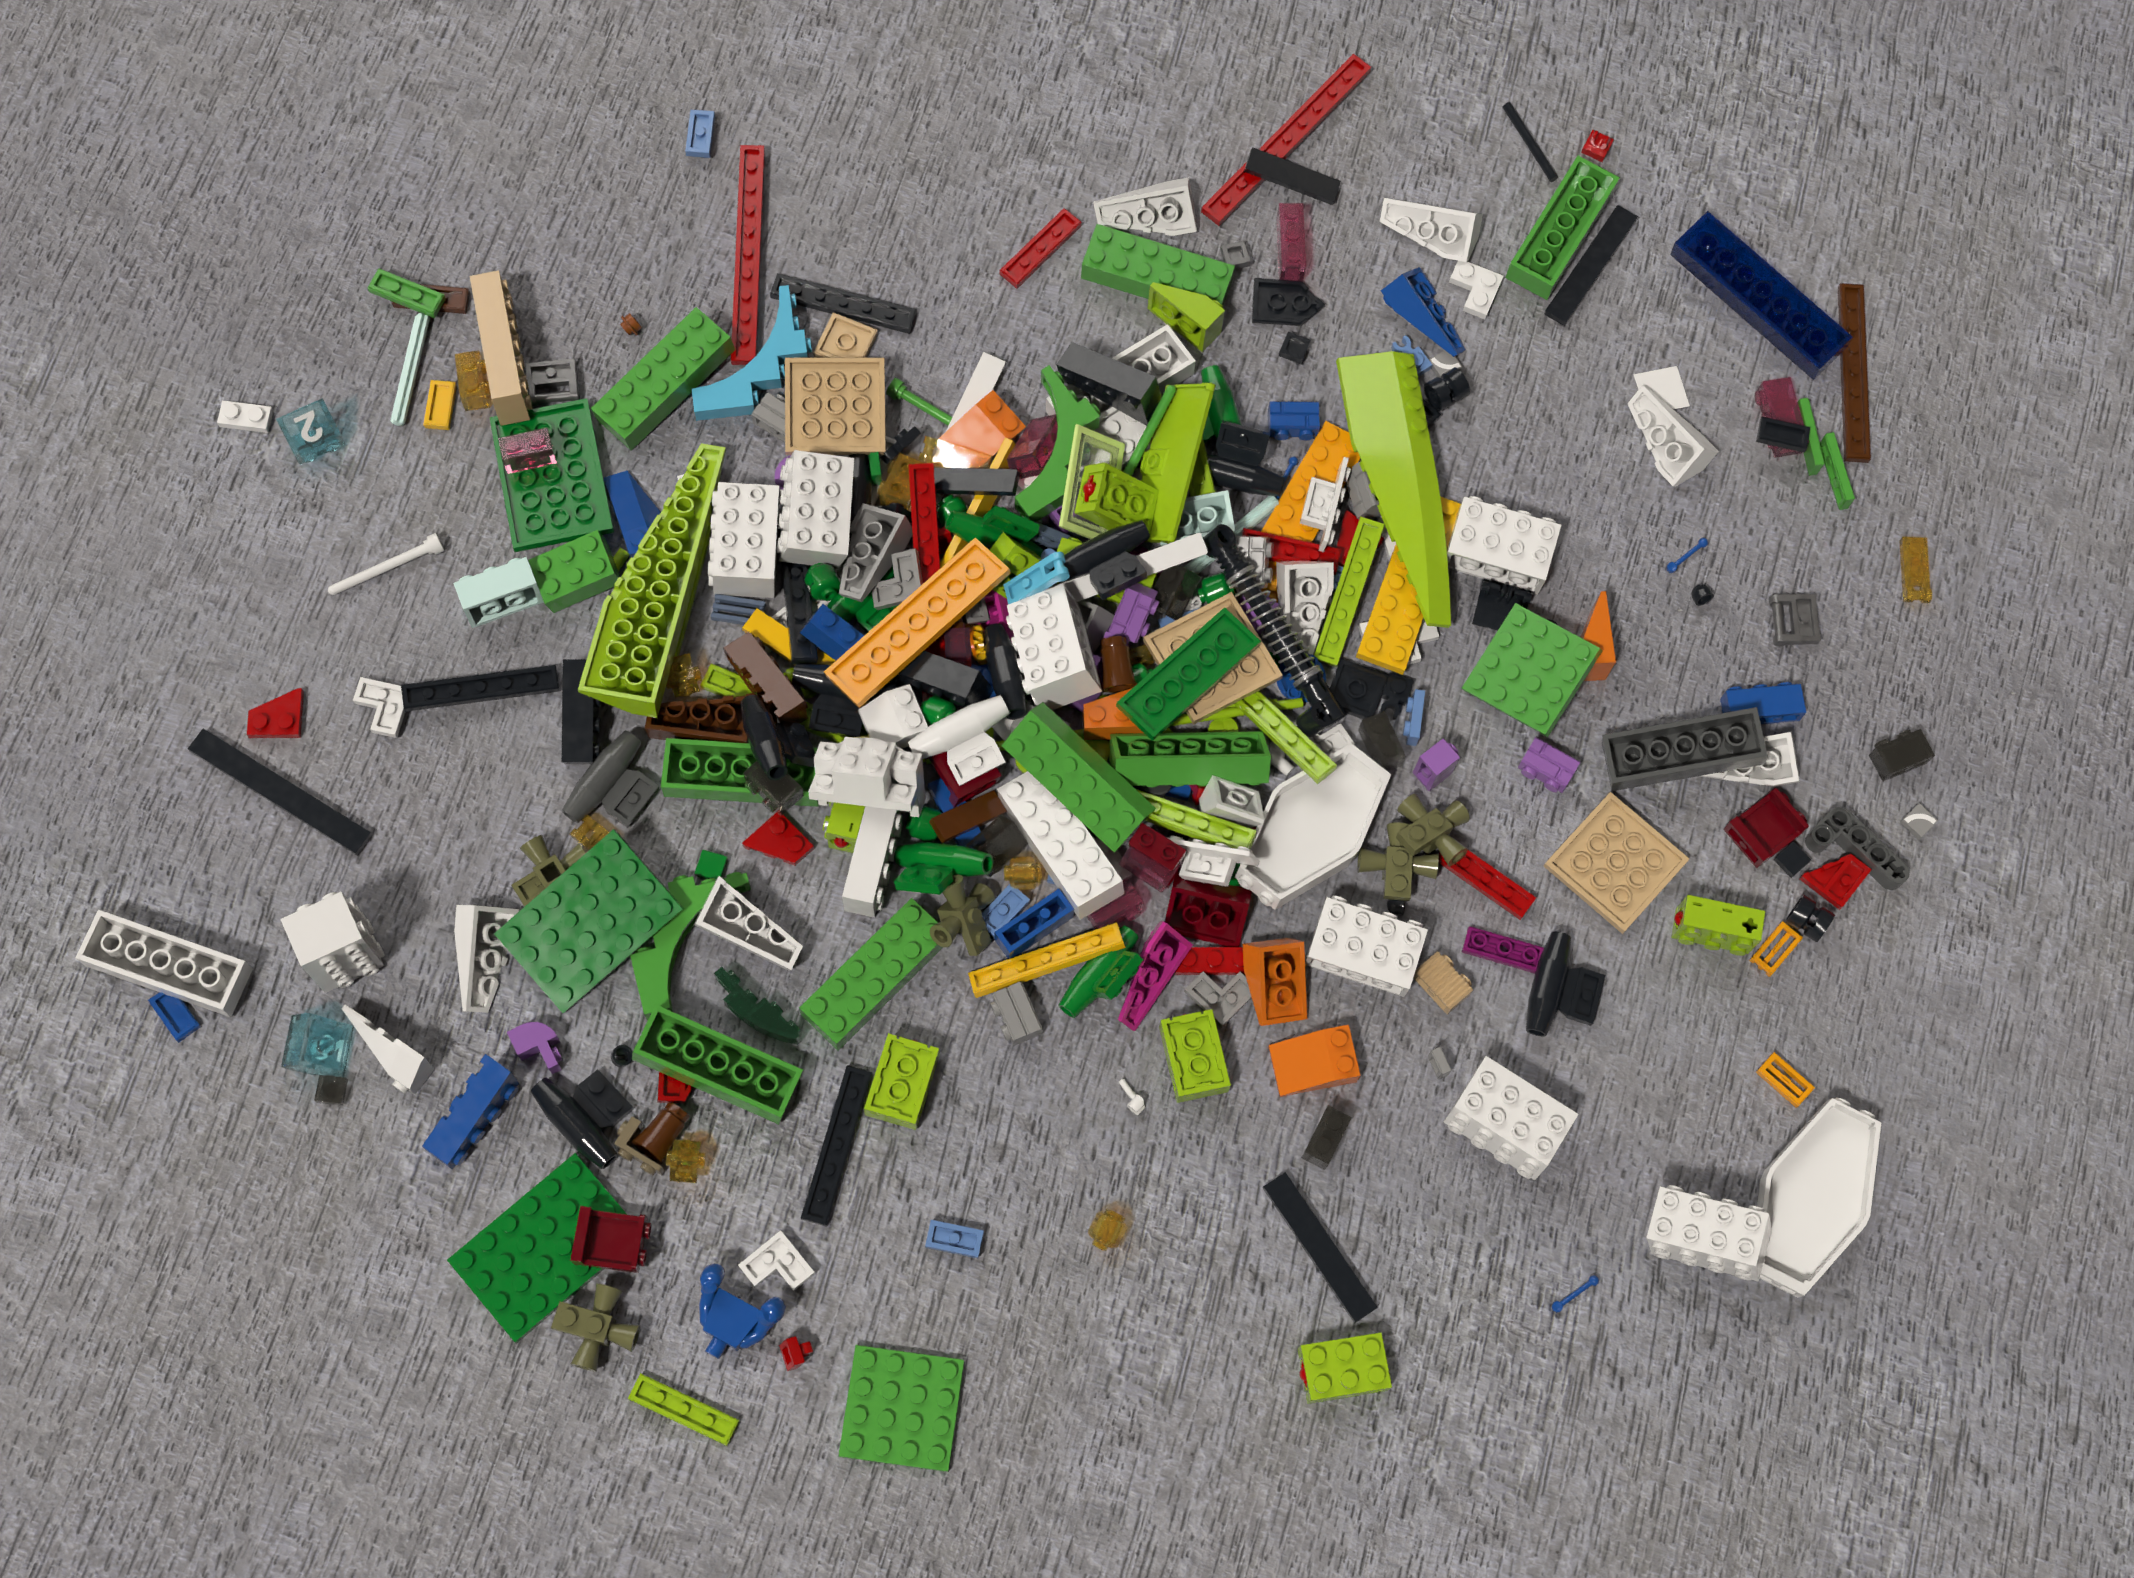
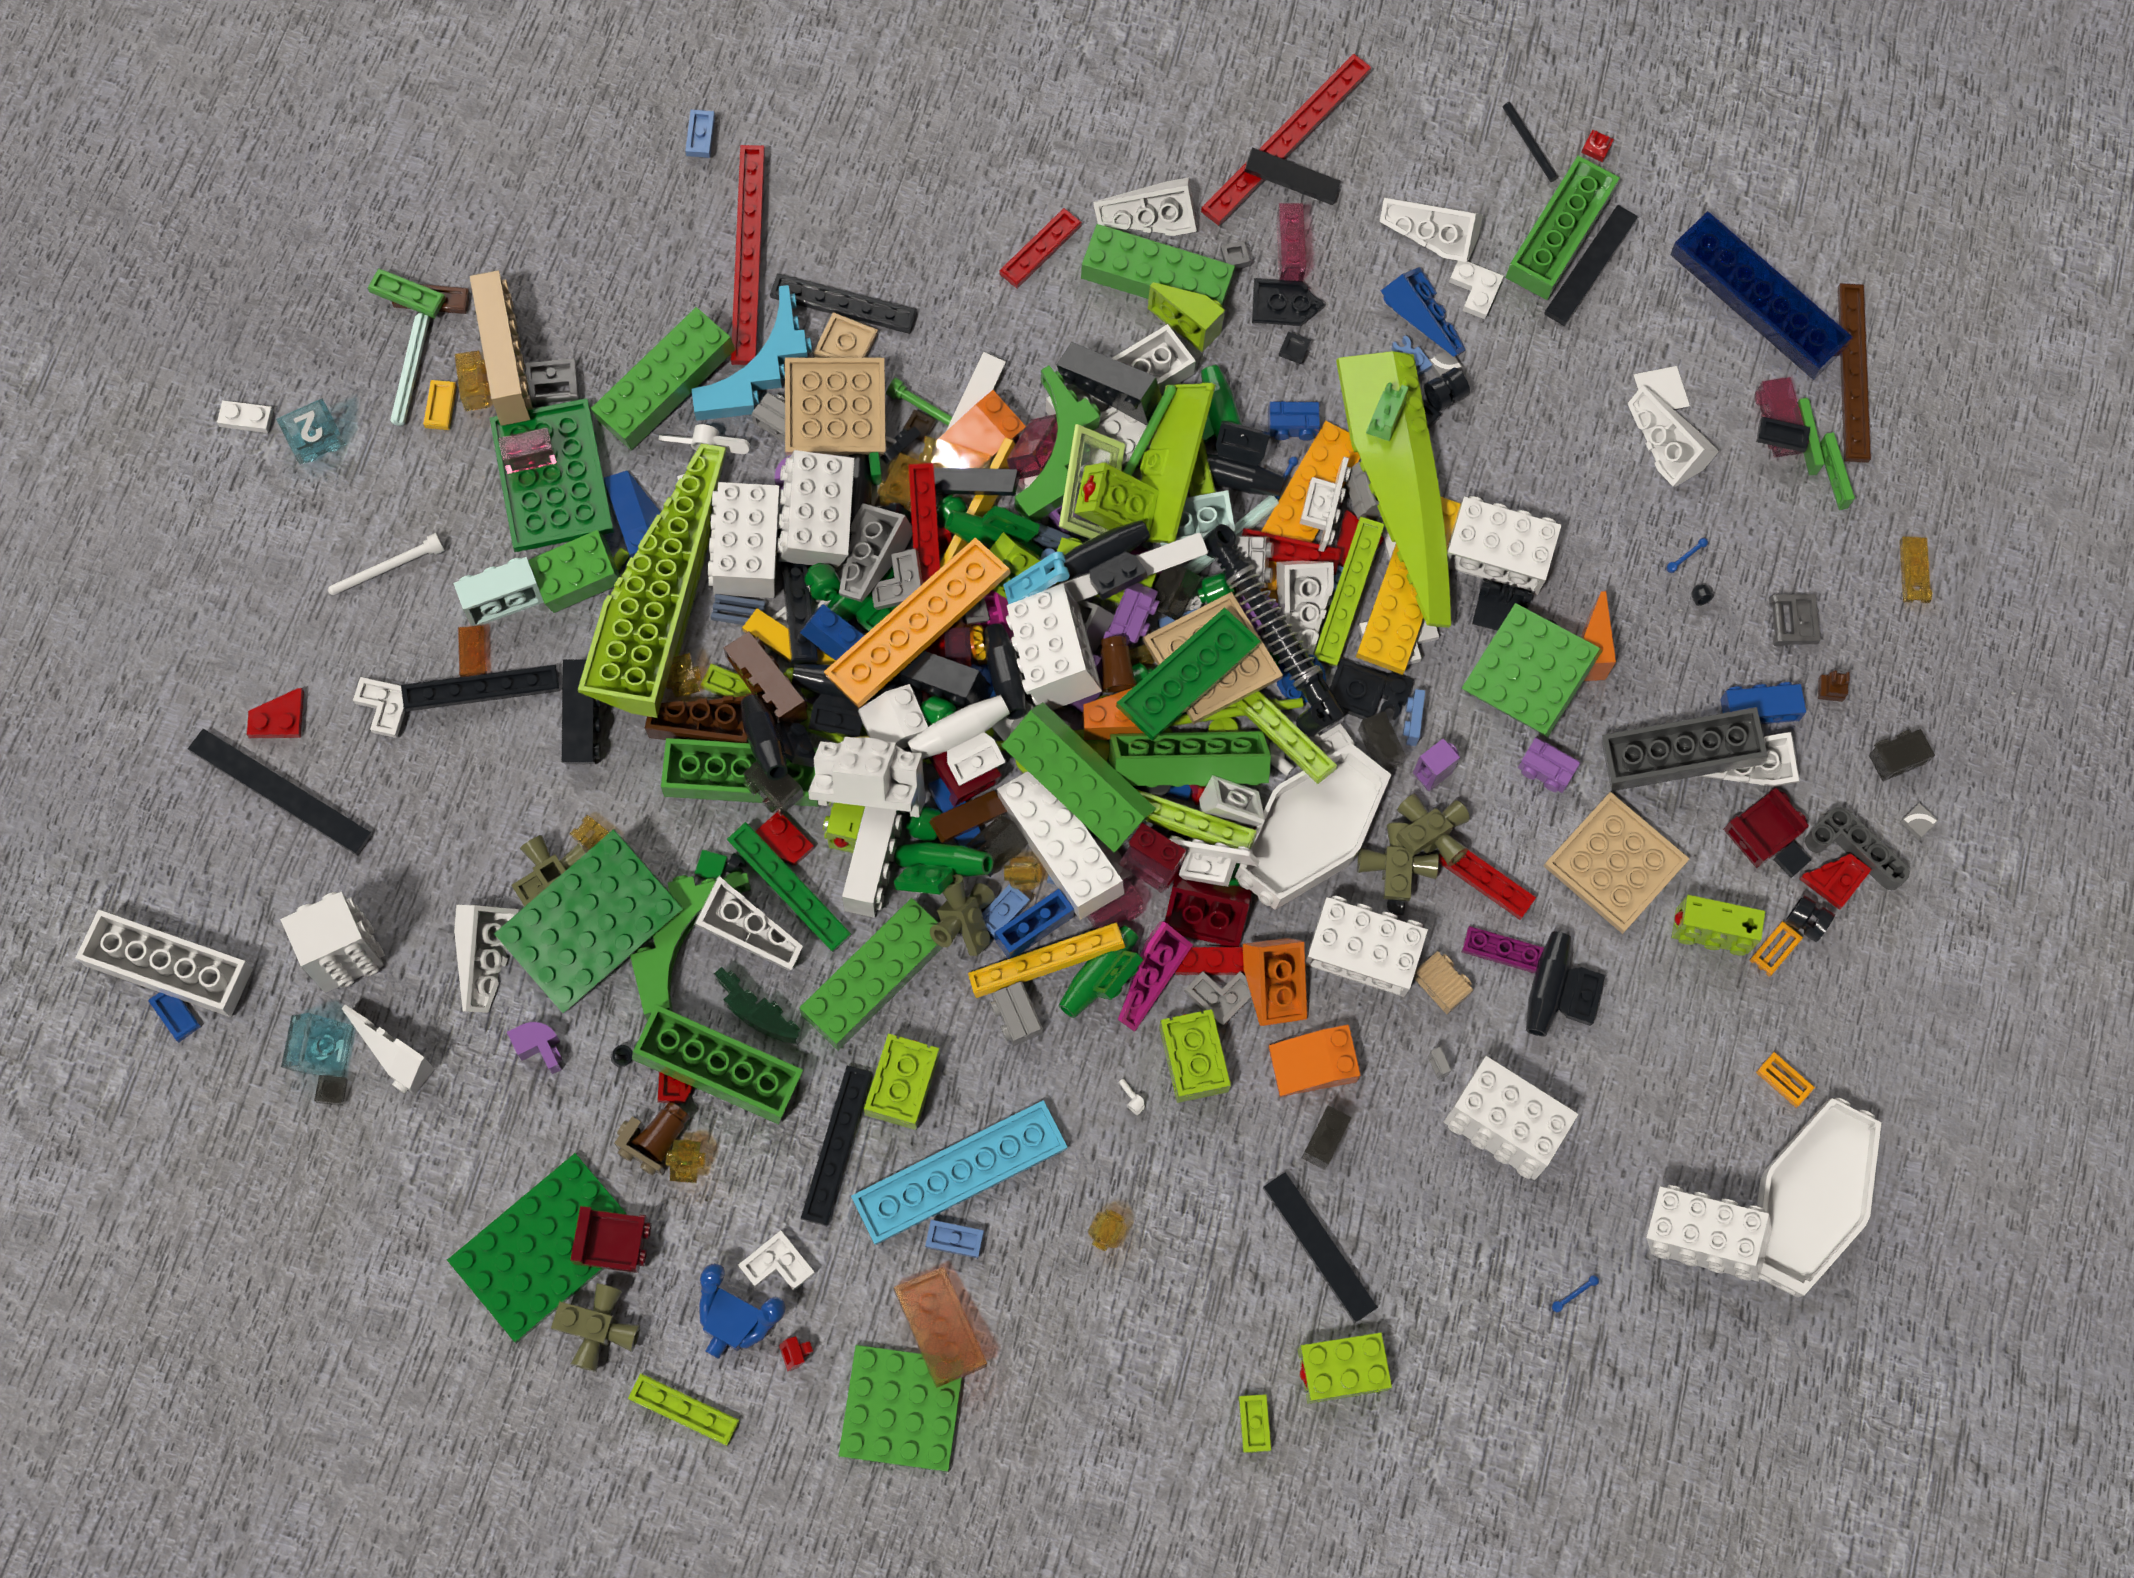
(471, 1113): blue wedge -> none
(472, 651): none -> clear orange plate
(584, 1115): black plate -> none
(612, 783): dark grey plate -> none
(630, 324): dark orange plate -> none
(710, 435): none -> white piece
(735, 861): none -> black hinge
(789, 887): none -> green tile
(922, 422): none -> dark brown tile
(940, 1327): none -> clear orange plate
(959, 1172): none -> medium azure plate
(1254, 1423): none -> lime plate
(1387, 412): none -> bright green hinge
(1833, 686): none -> reddish brown piece

